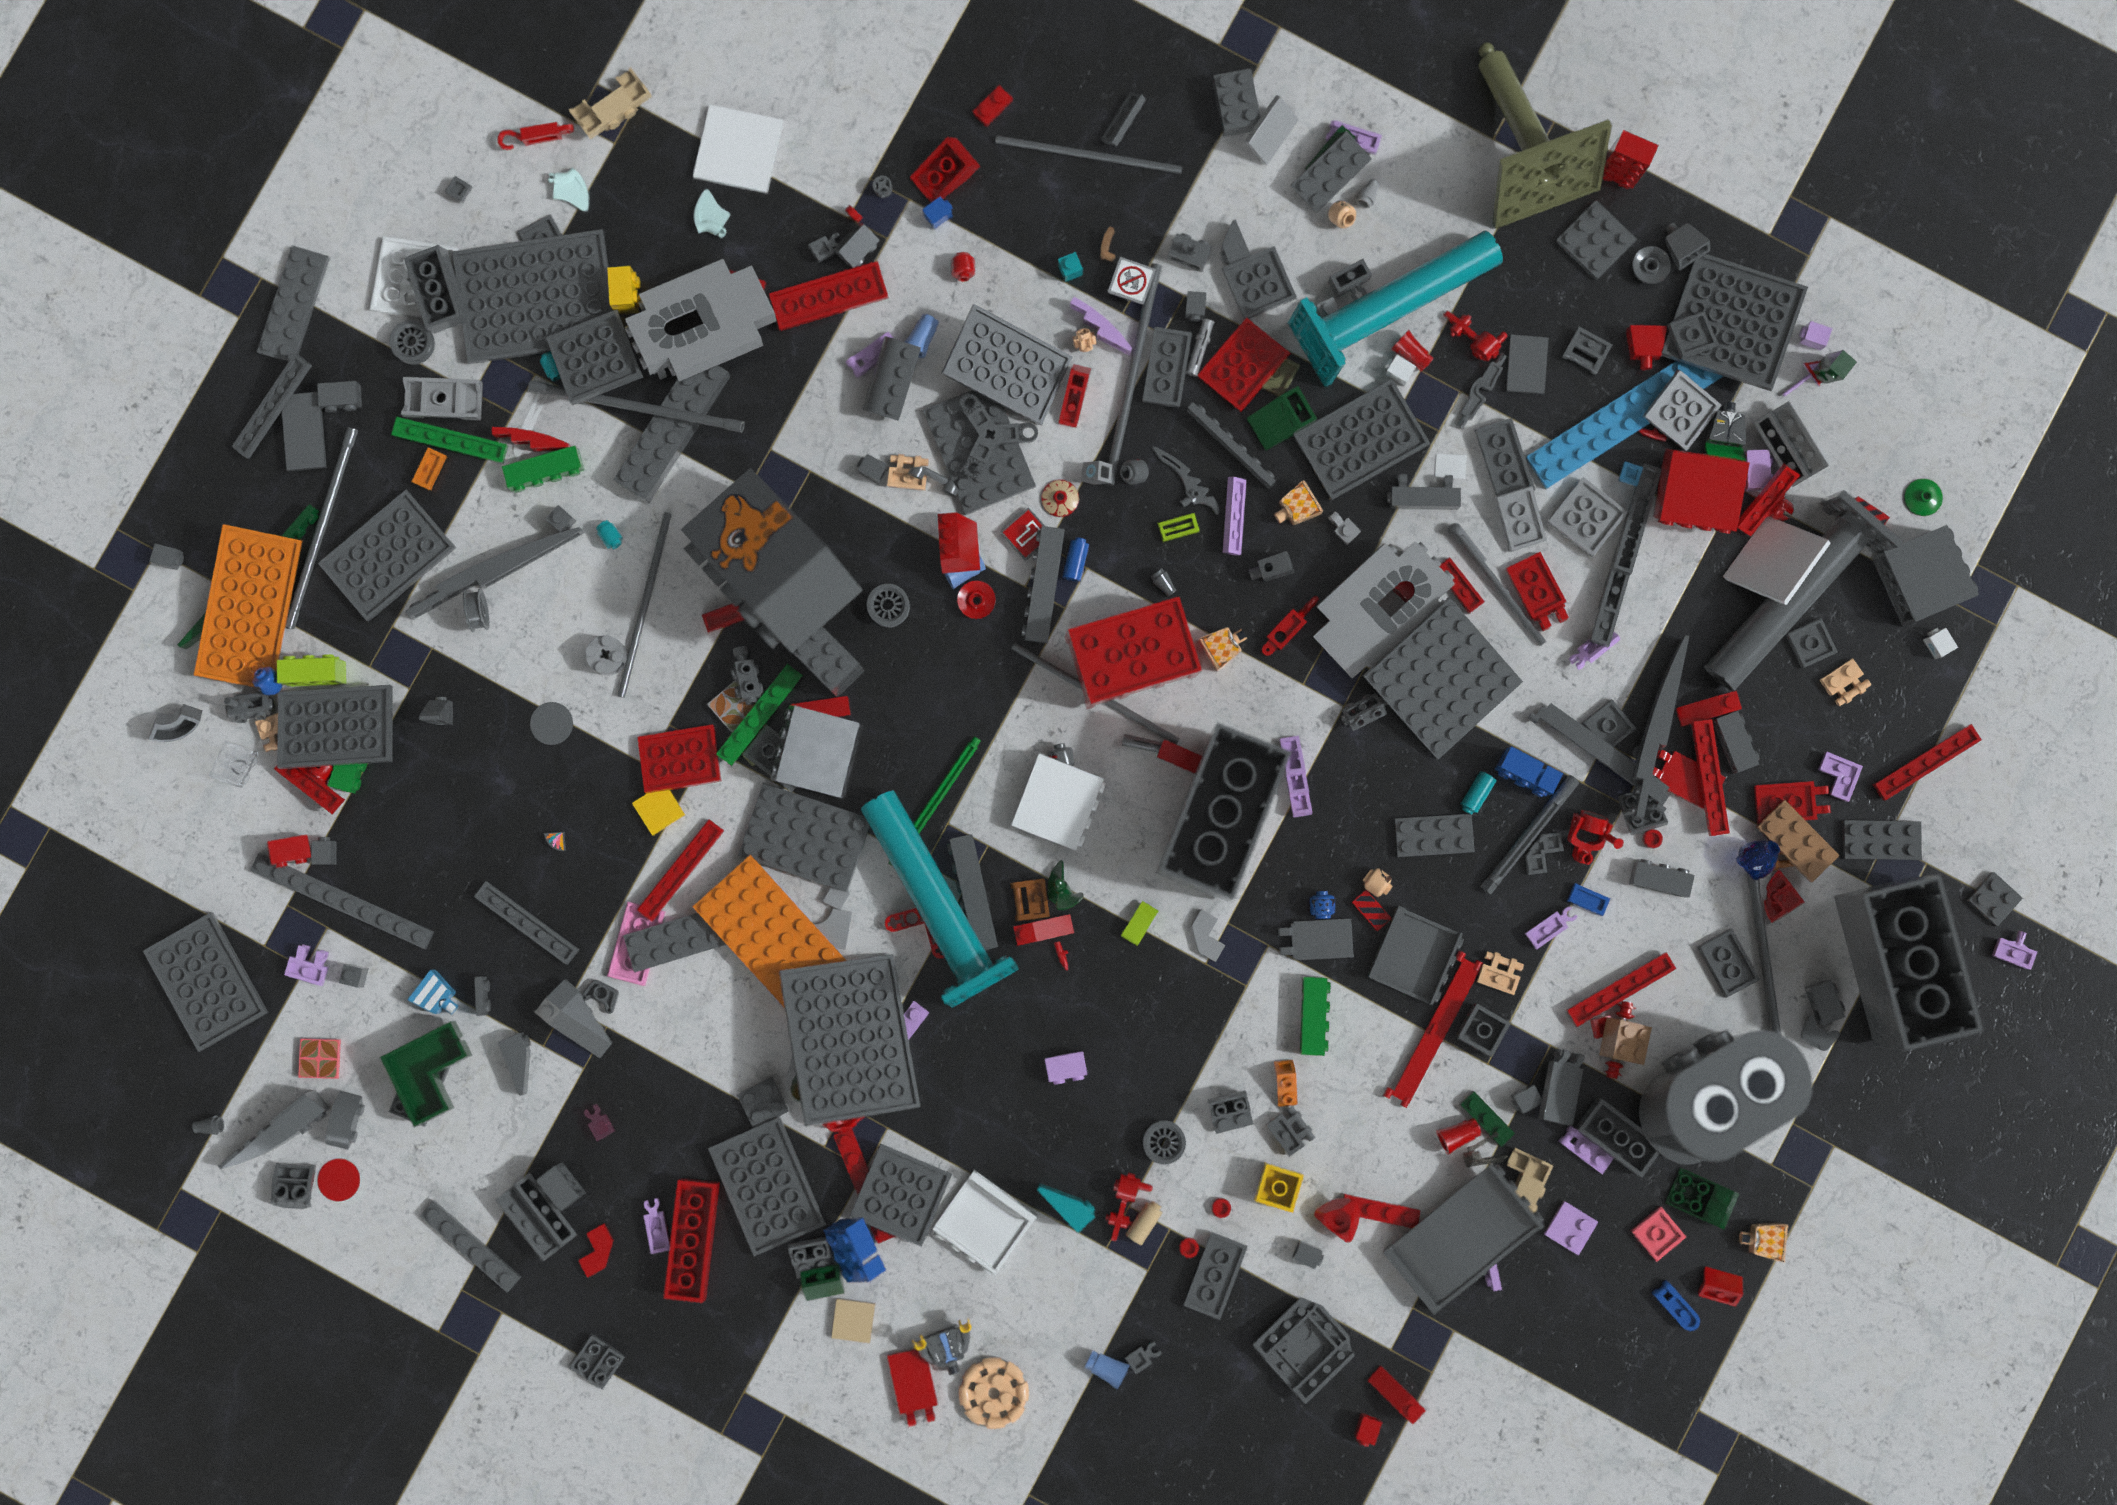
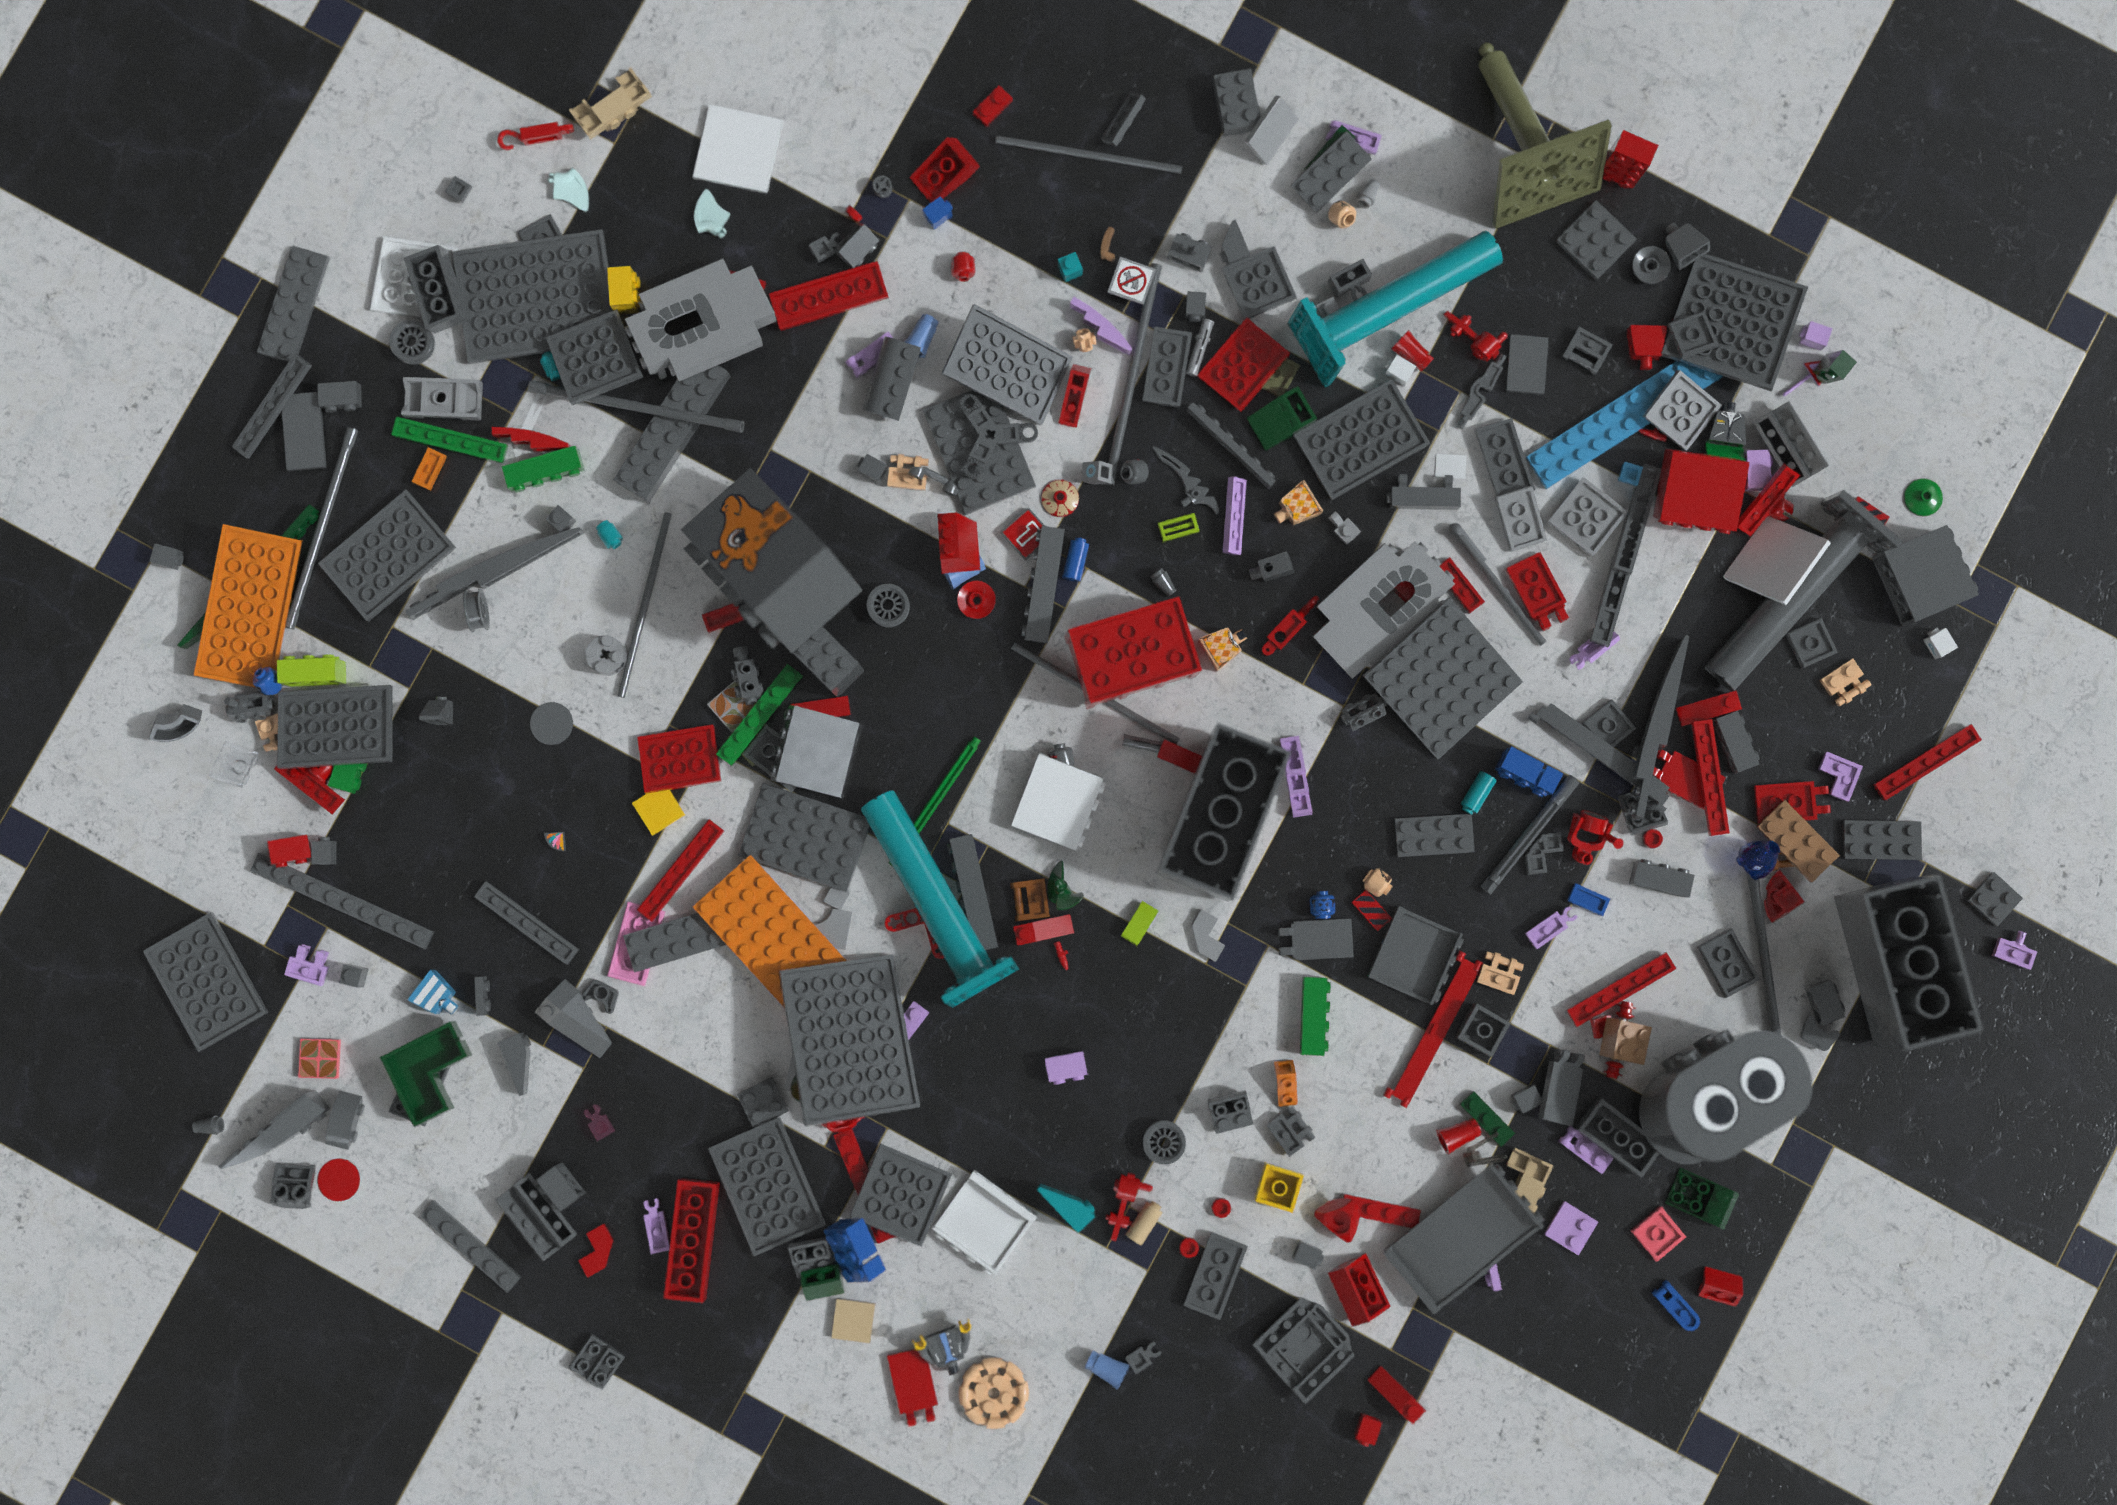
(1359, 1290): none -> red slope
(1766, 1240): torso -> none

